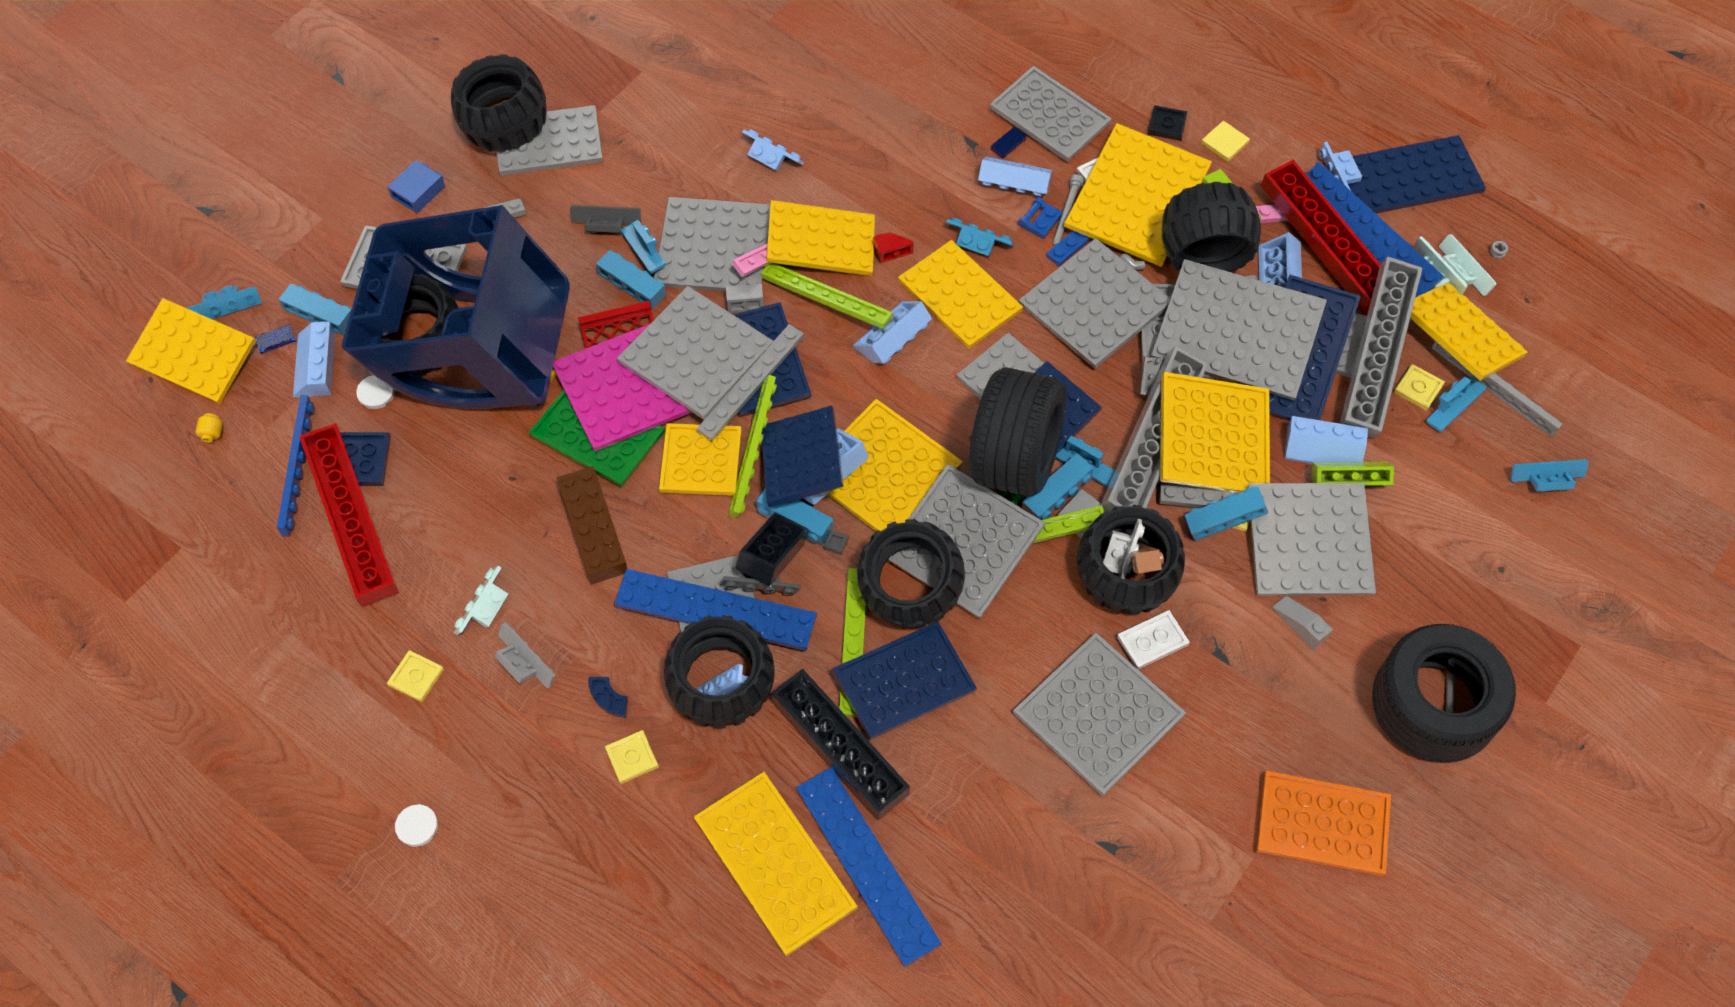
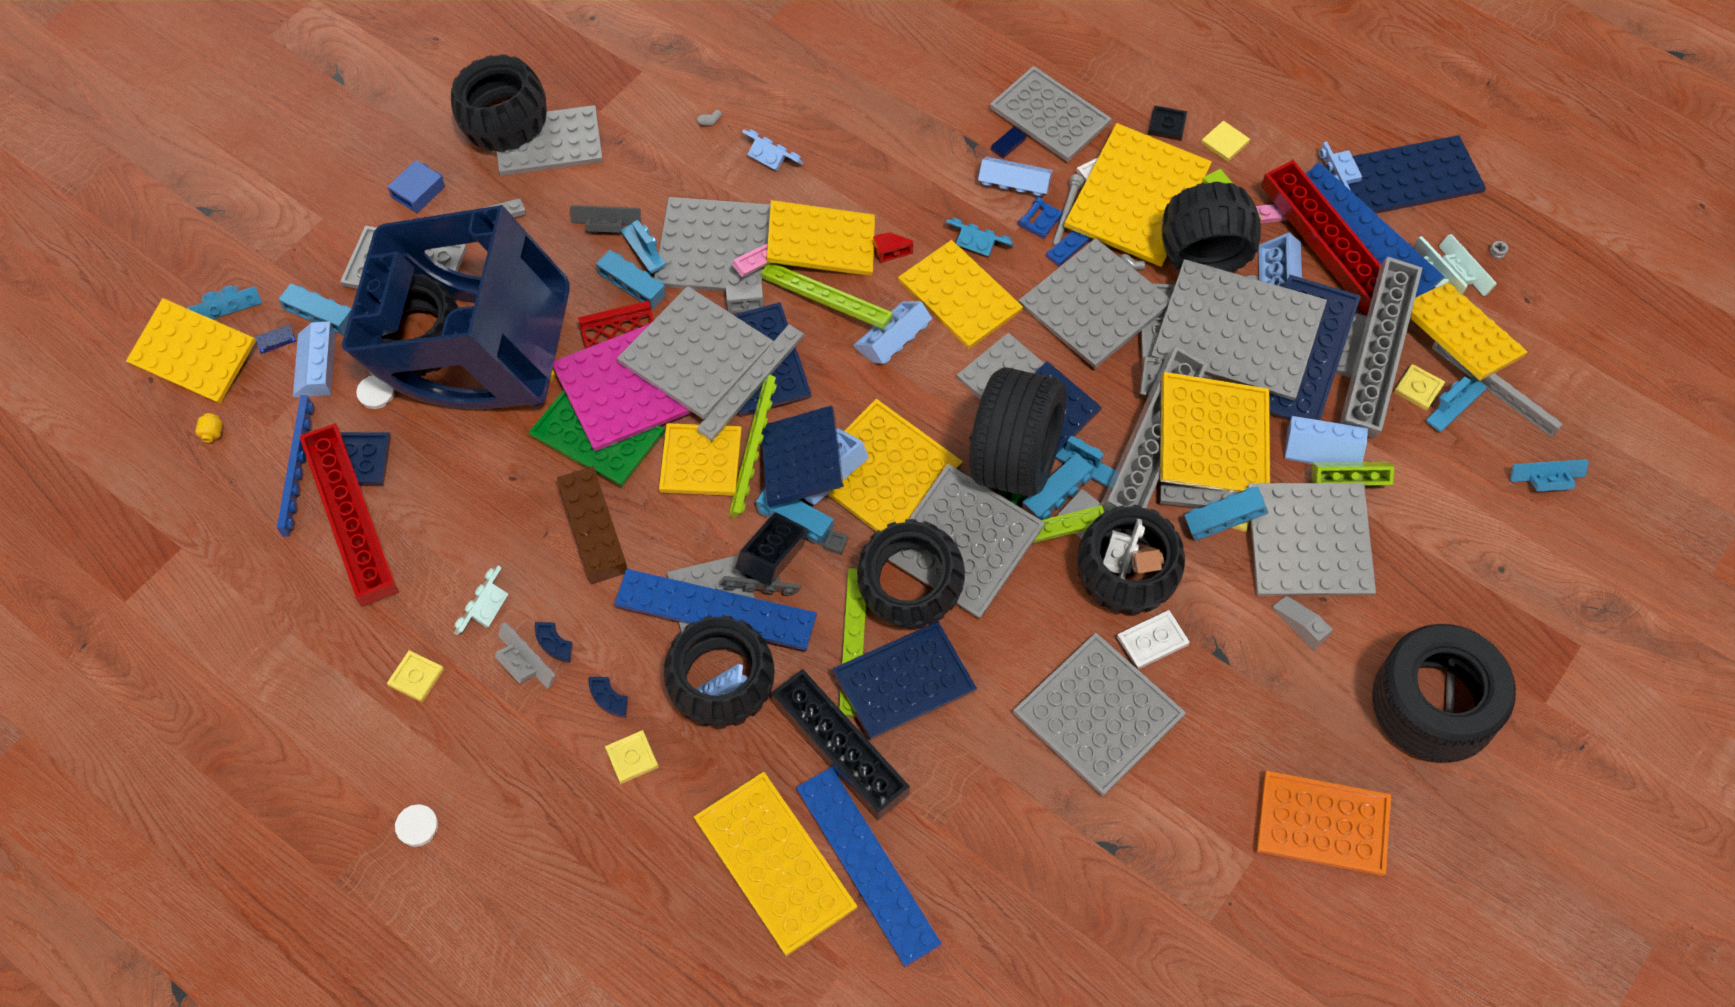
(552, 642): none -> dark blue tile
(709, 120): none -> light grey arm

